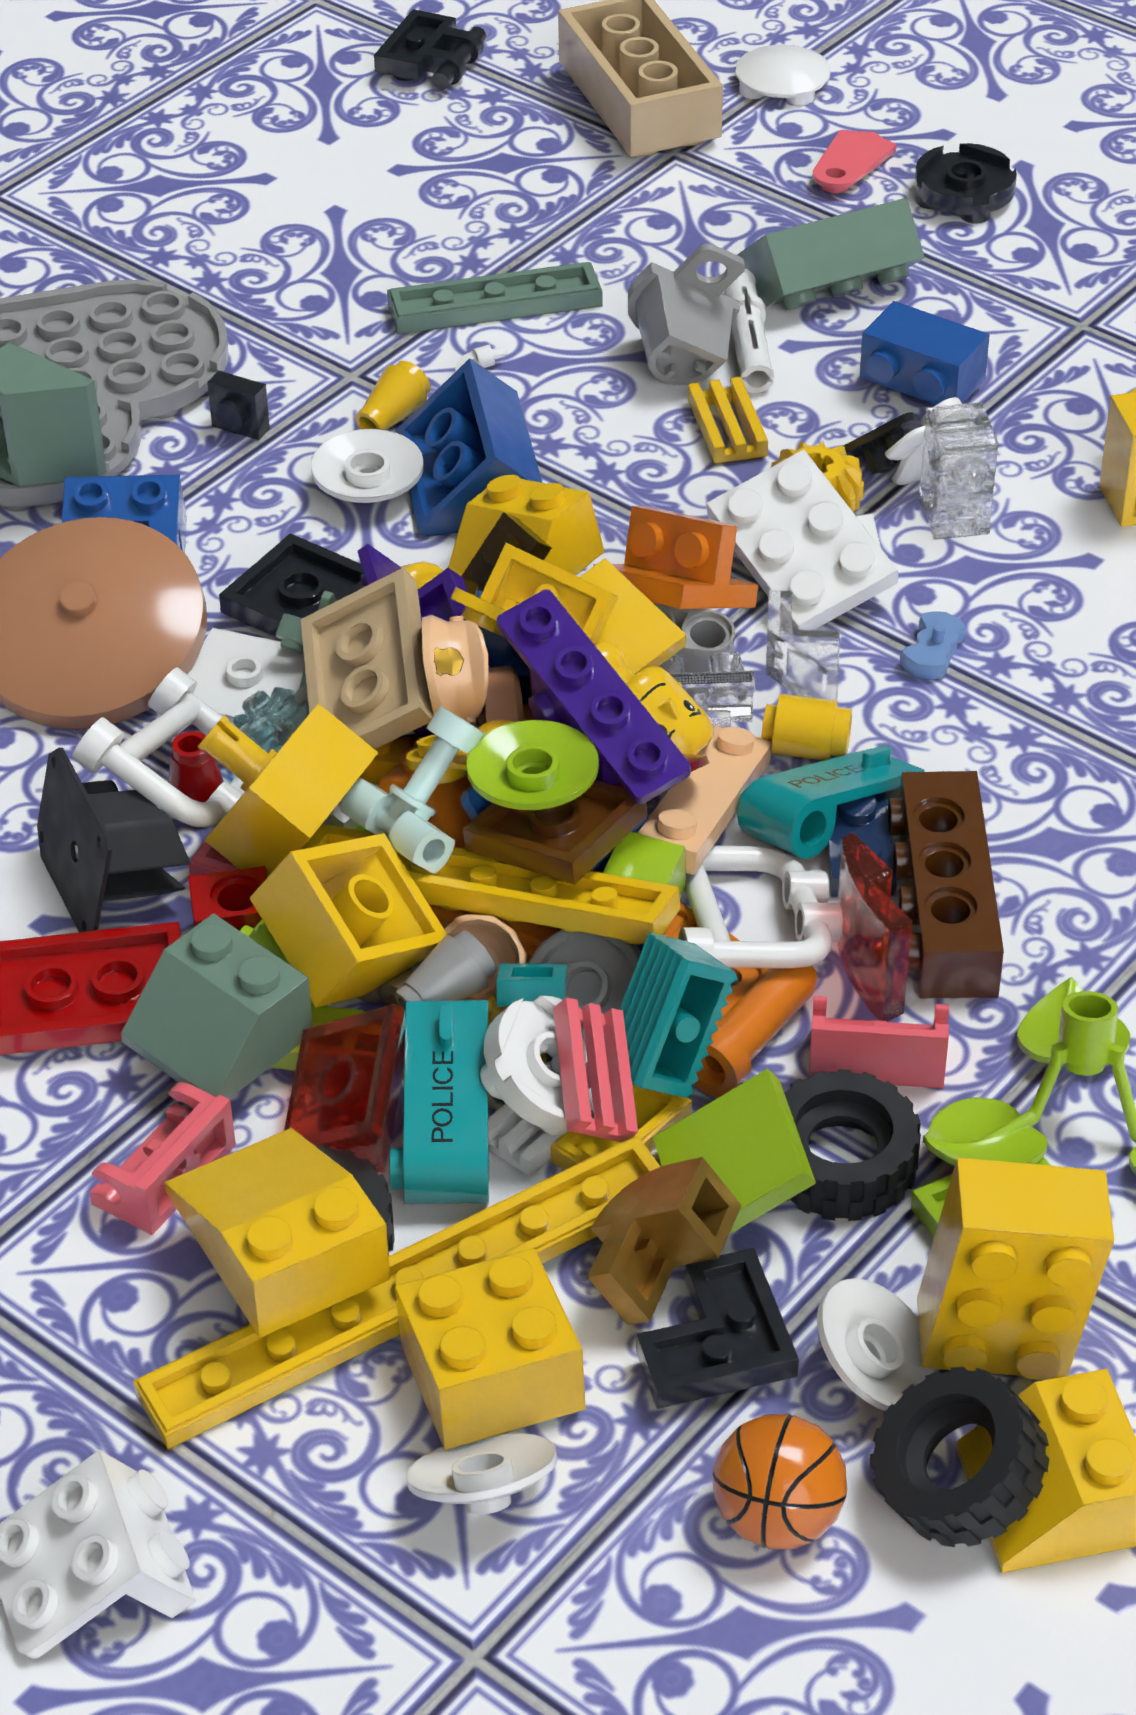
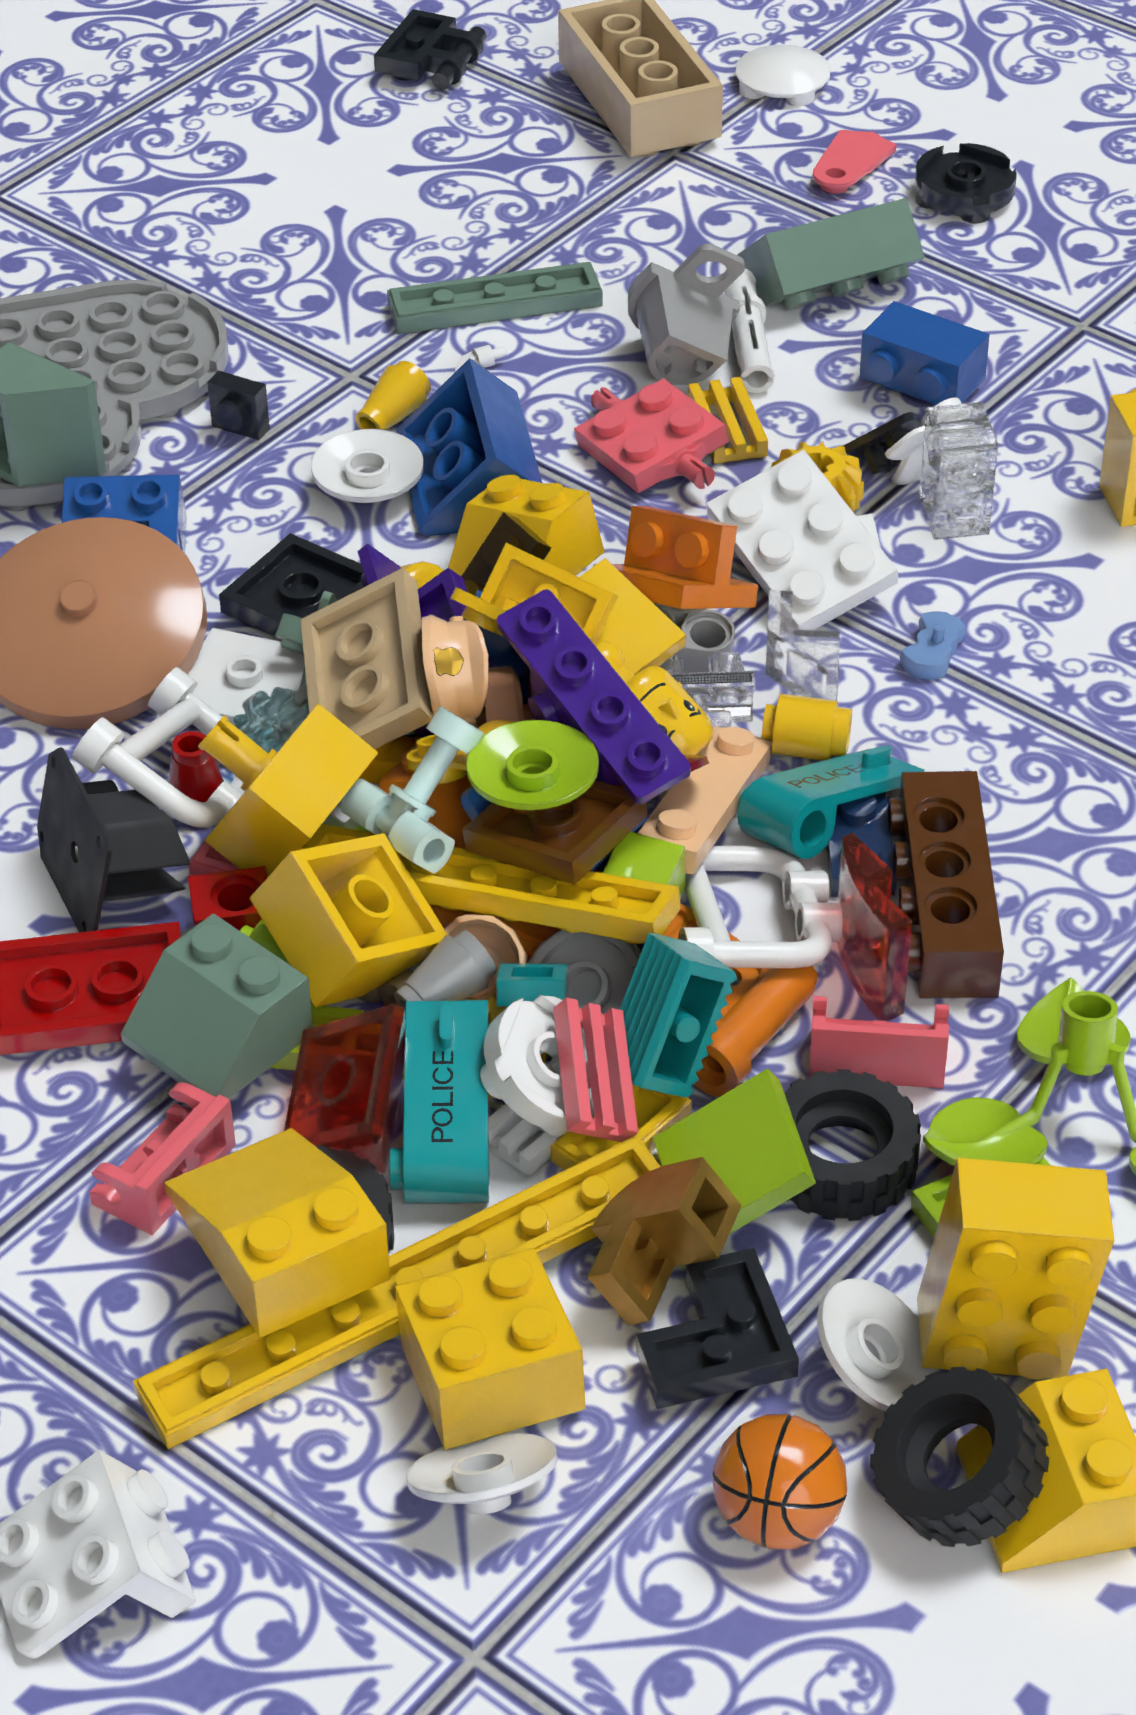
(652, 436): none -> coral plate

